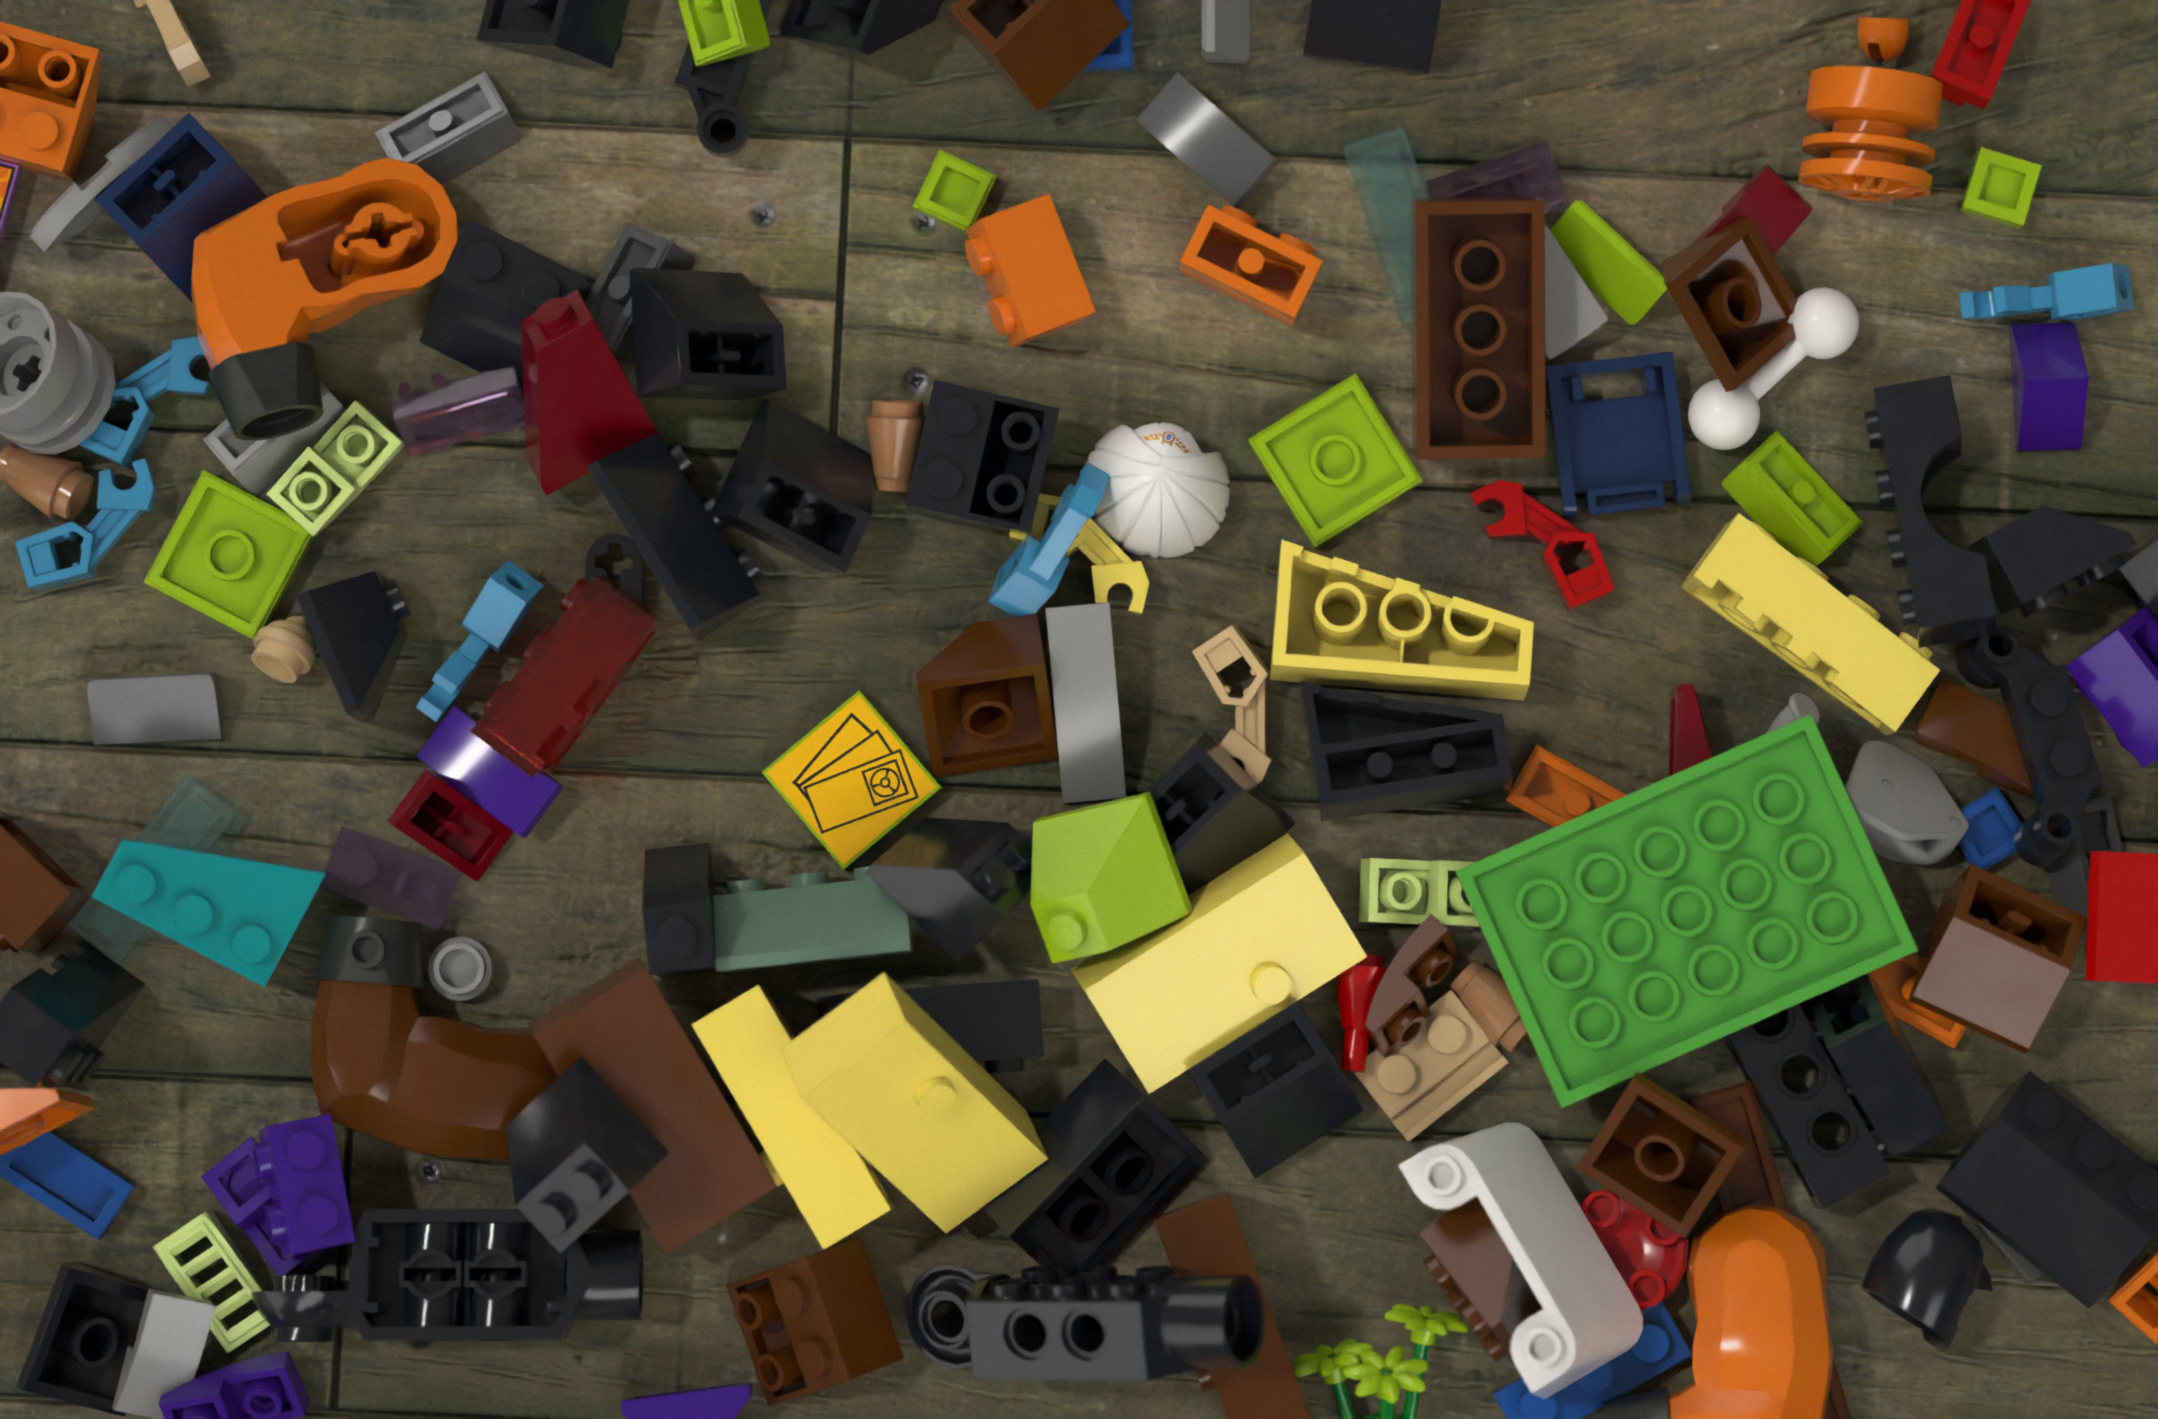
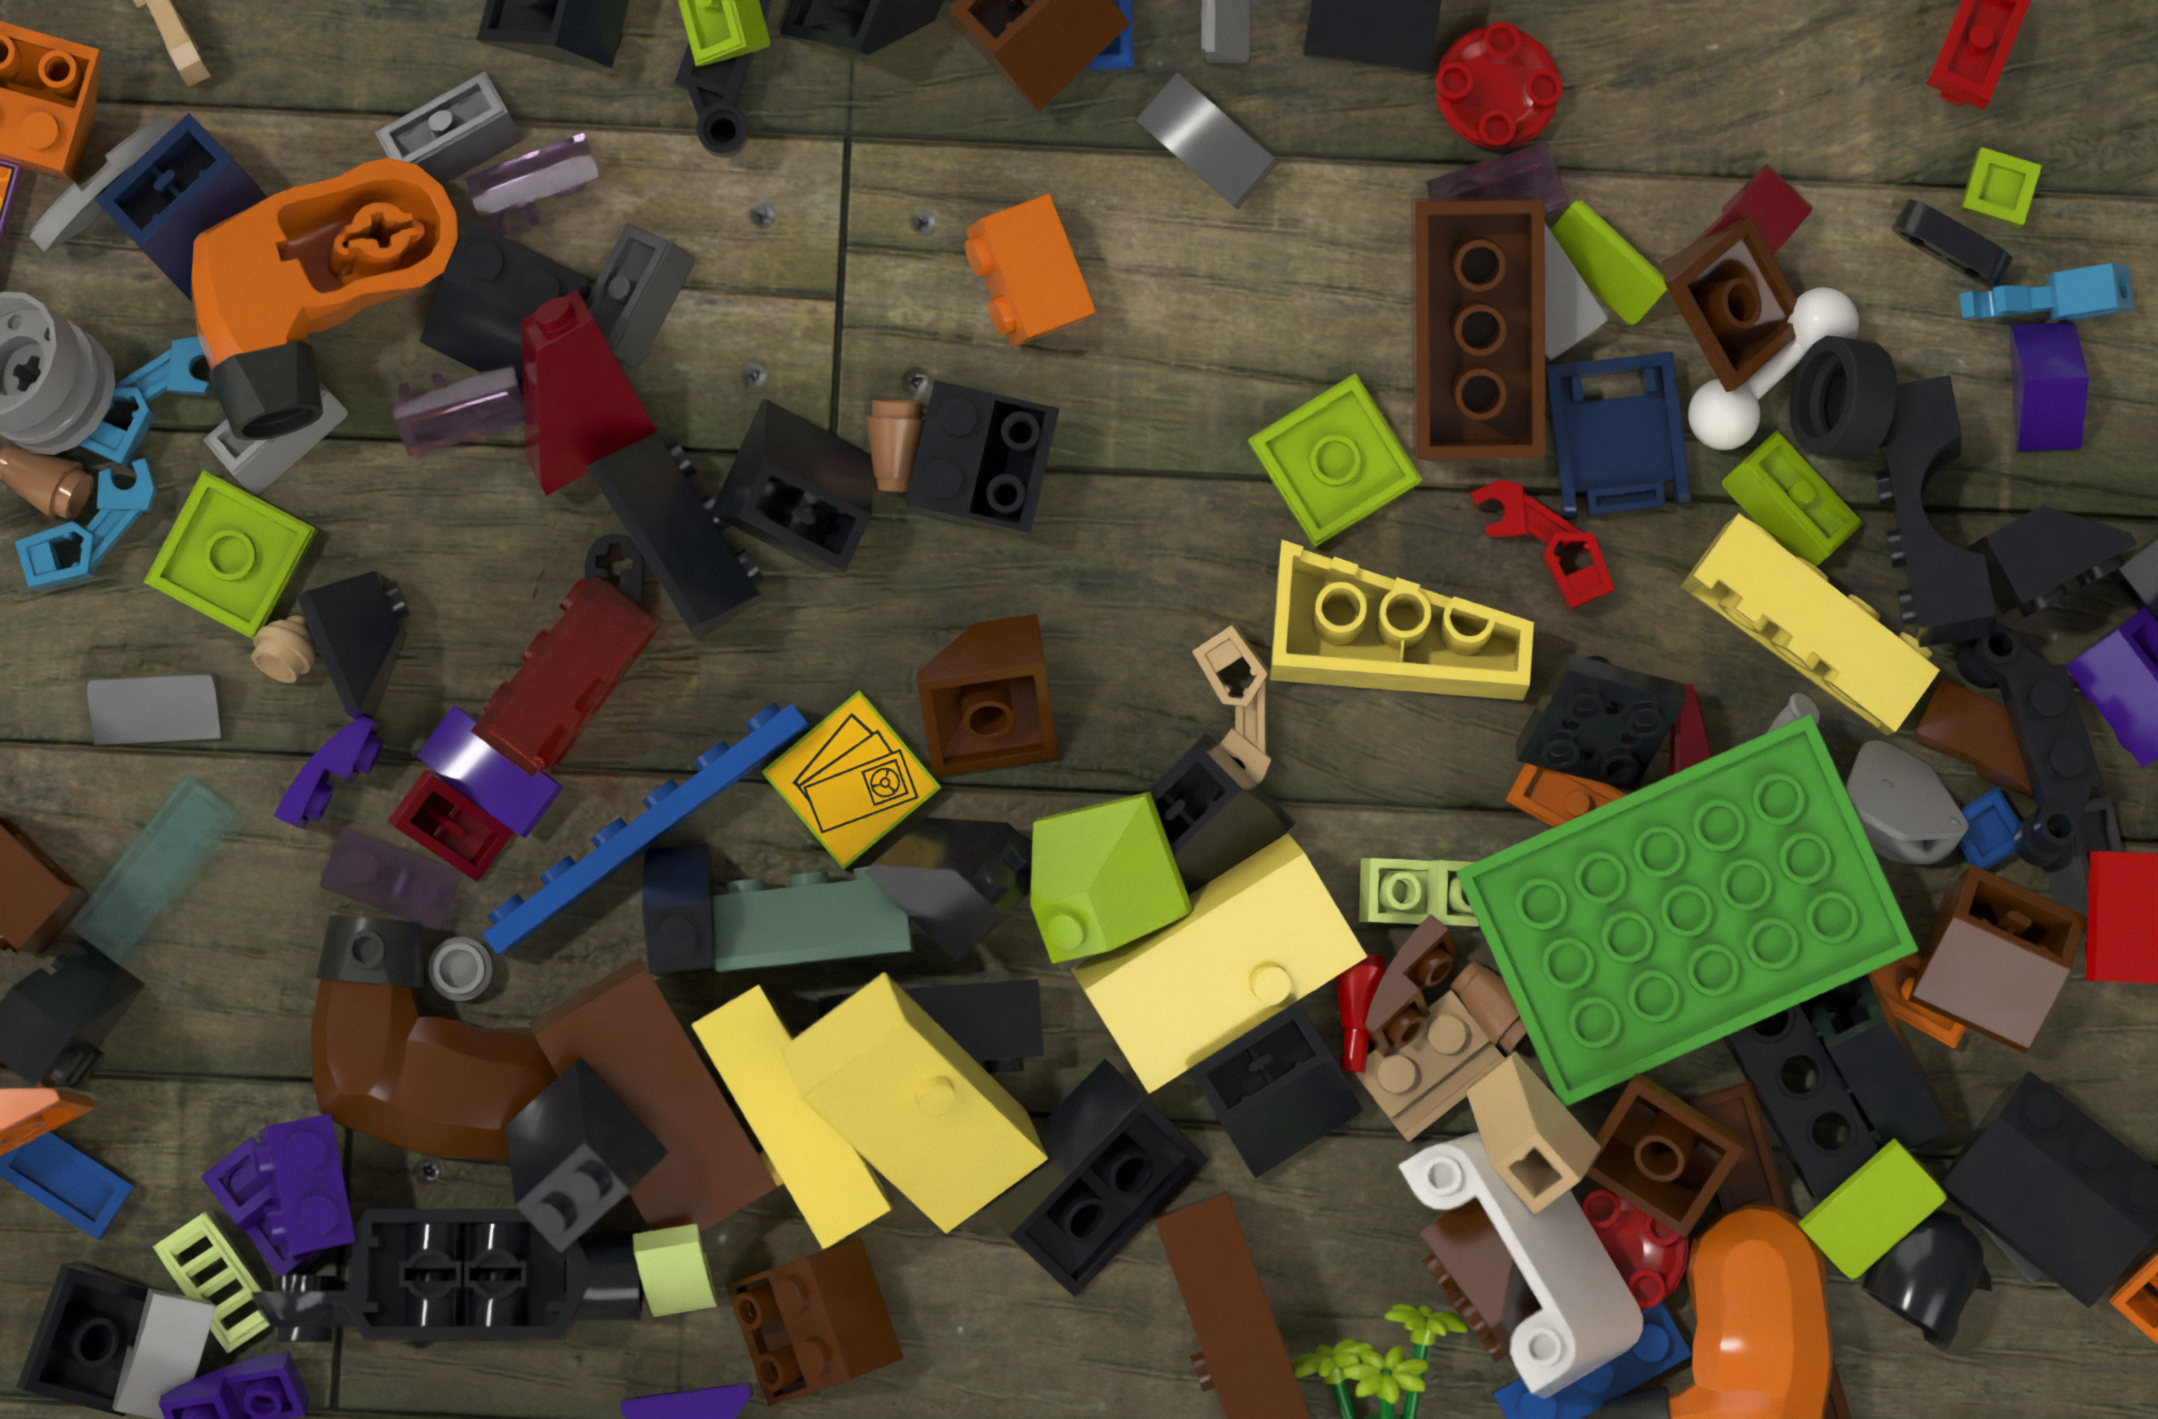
(211, 902): teal wedge -> none
(336, 468): yellowish green slope -> none
(345, 754): none -> dark purple slope
(491, 625): dark azure piece -> none
(554, 170): none -> clear purple plate
(622, 843): none -> blue plate
(674, 1270): none -> yellowish green slope
(704, 336): black slope -> none
(954, 192): lime tile -> none
(1038, 565): dark azure piece -> none
(1085, 1322): black brick -> none
(1086, 703): light grey slope -> none
(1109, 562): light yellow piece -> none
(1159, 490): white hair -> none
(1251, 264): orange brick -> none
(1385, 183): clear light blue tile -> none
(1399, 754): black wedge -> none
(1497, 86): none -> red dish
(1529, 1133): none -> tan slope
(1603, 706): none -> black plate
(1867, 404): none -> black tyre
(1869, 142): orange wheel -> none
(1873, 1209): none -> lime slope
(1882, 37): orange hinge -> none
(1952, 243): none -> black beam

